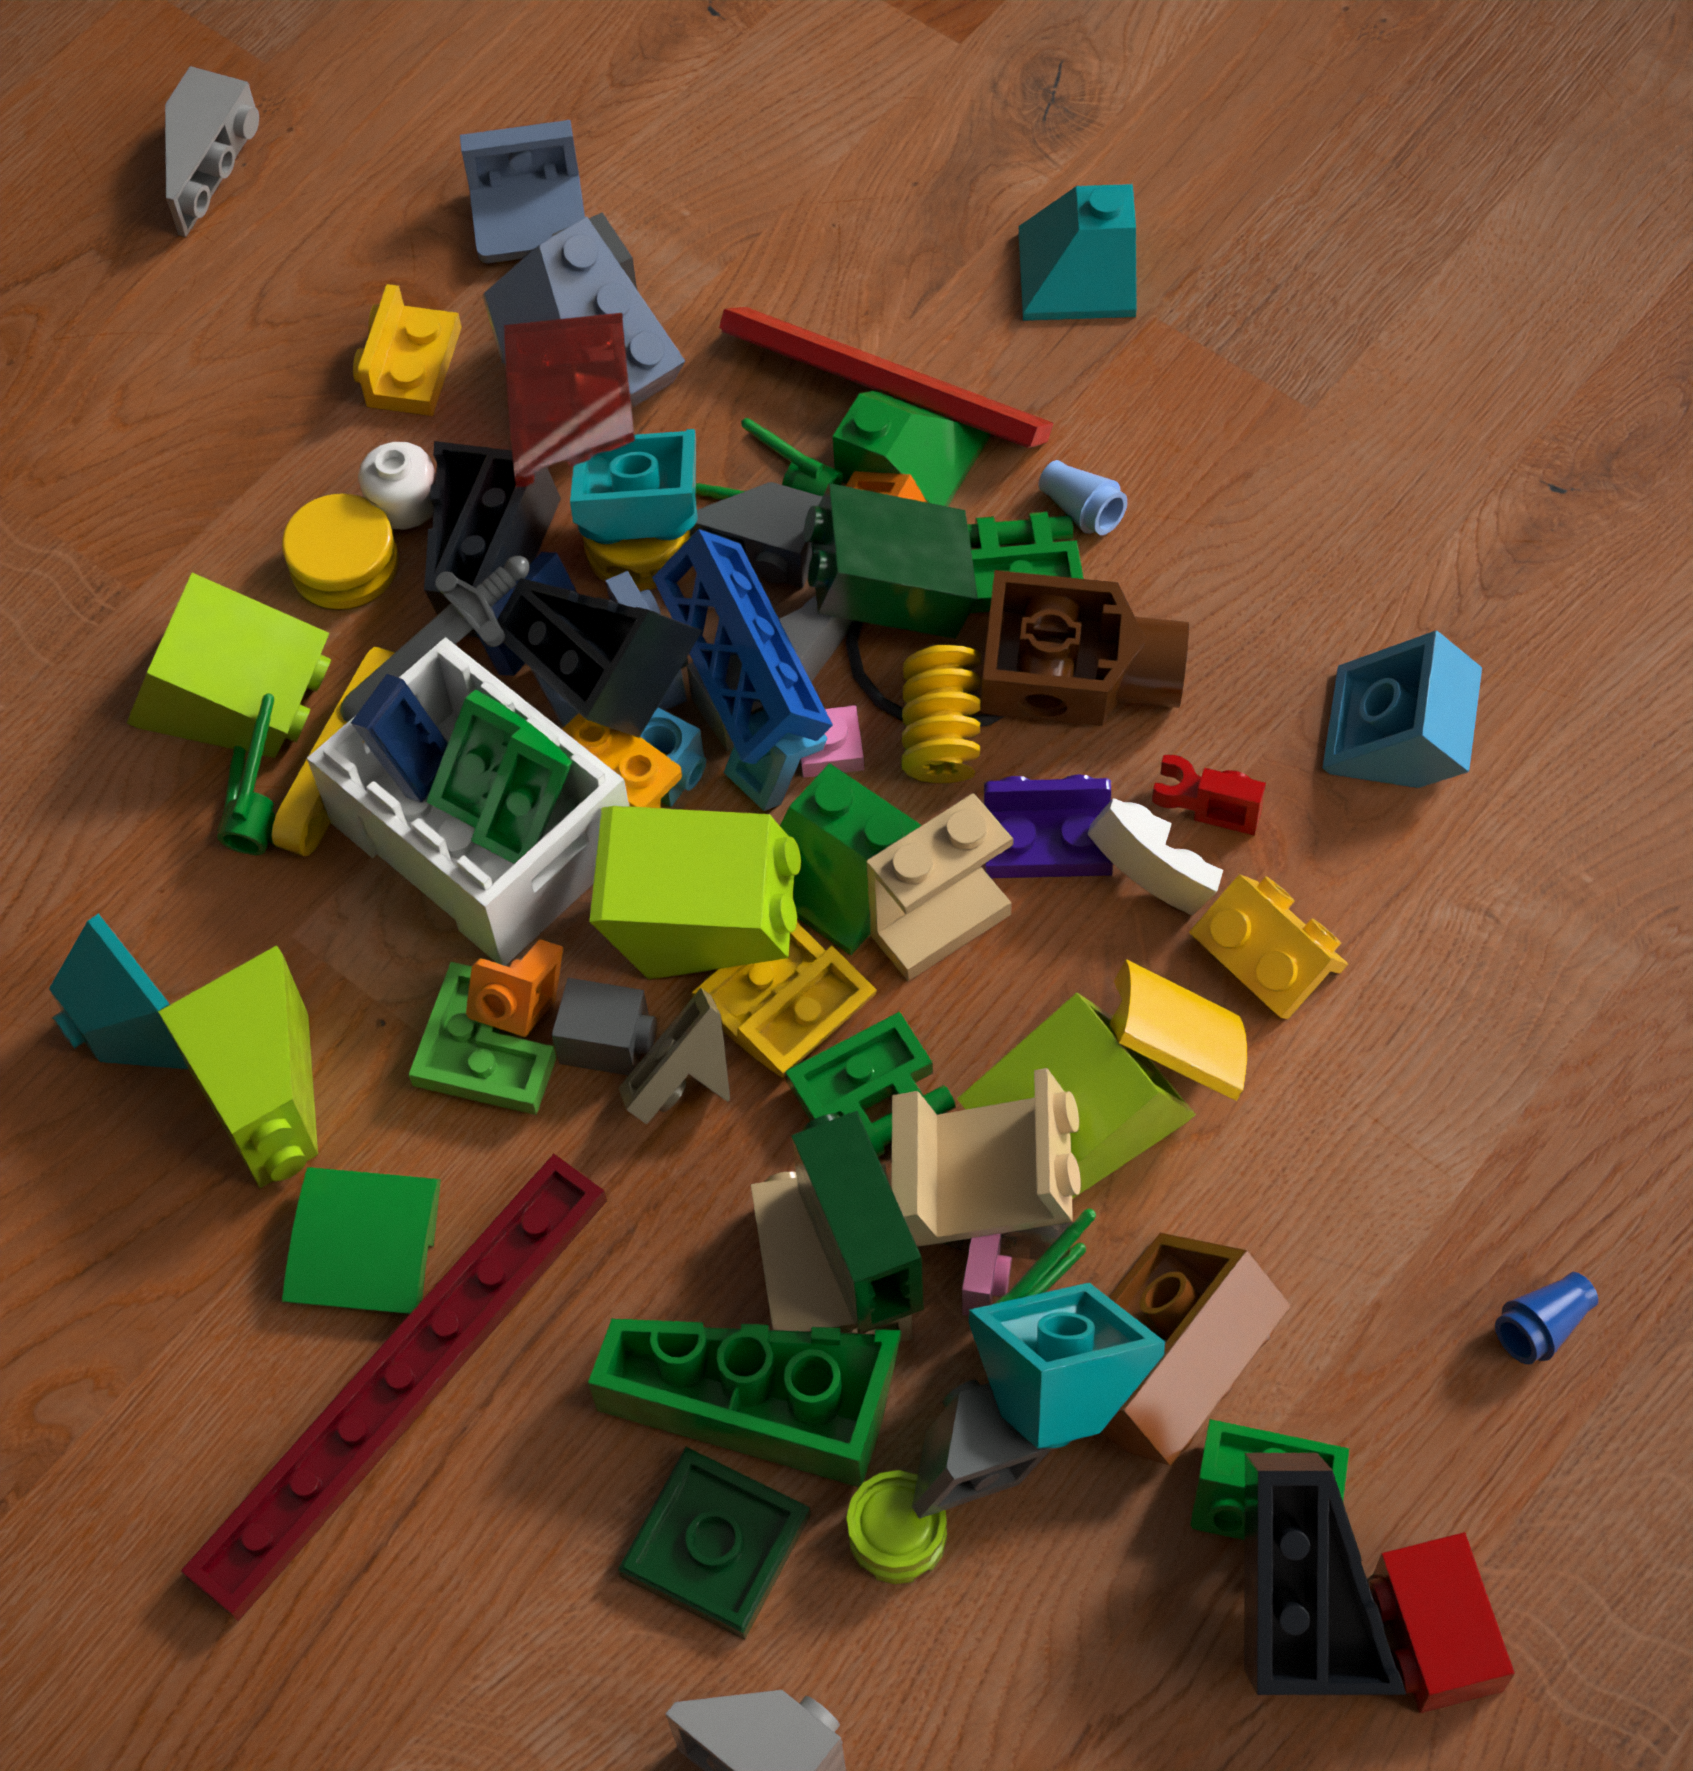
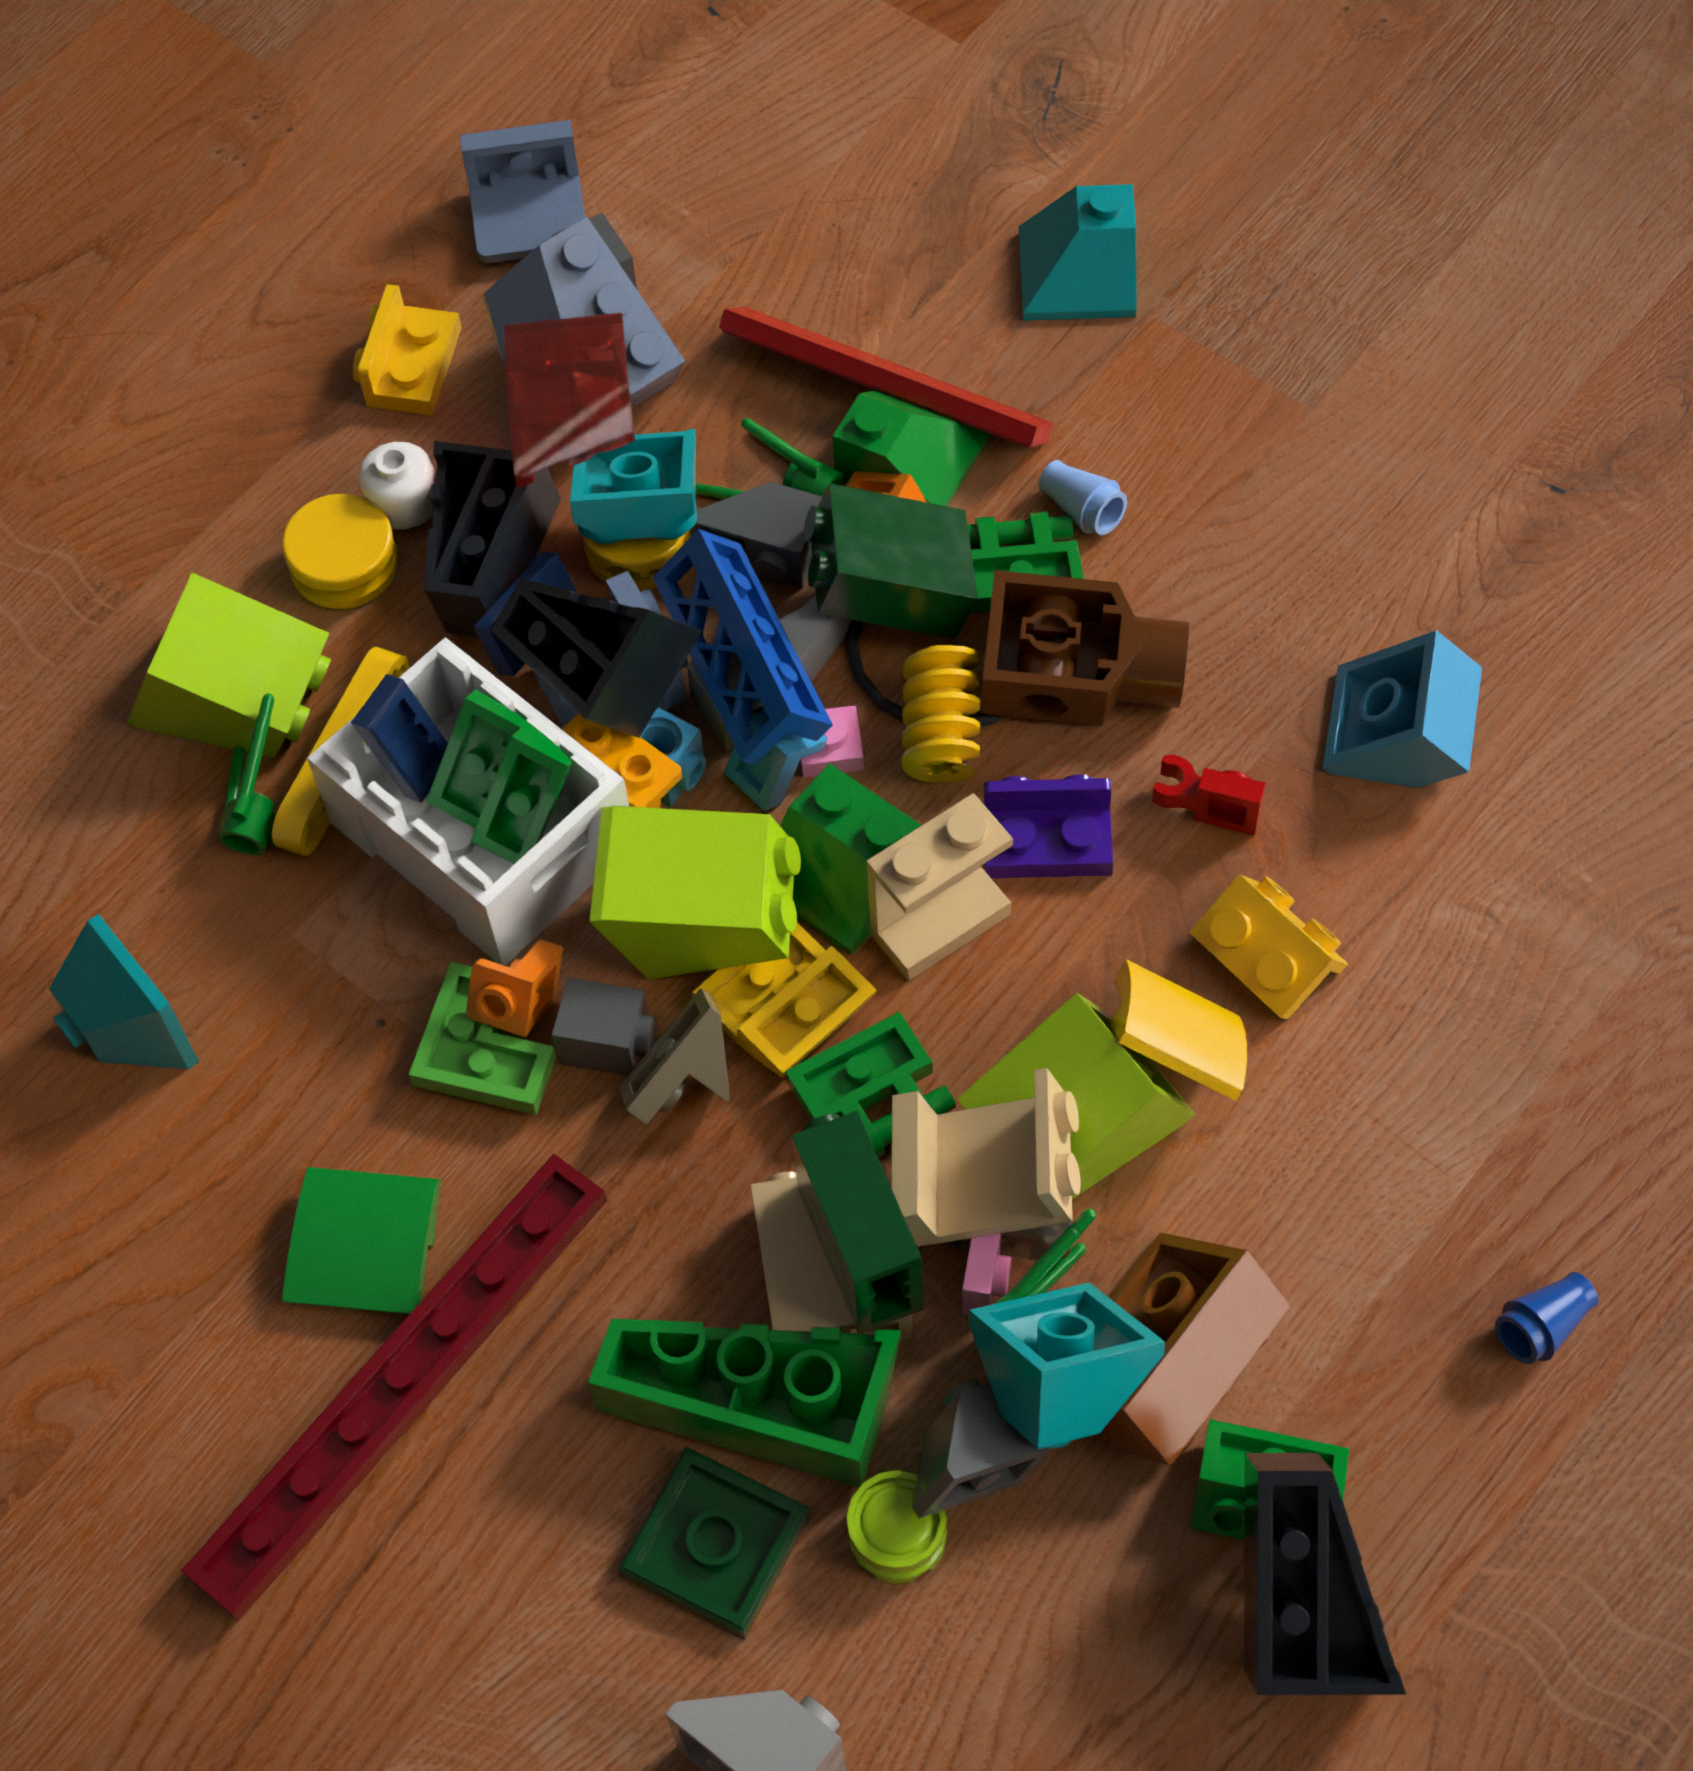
(204, 132): light grey slope -> none
(253, 1062): lime slope -> none
(468, 610): dark grey sword -> none
(1136, 845): white slope -> none
(1441, 1623): red brick -> none

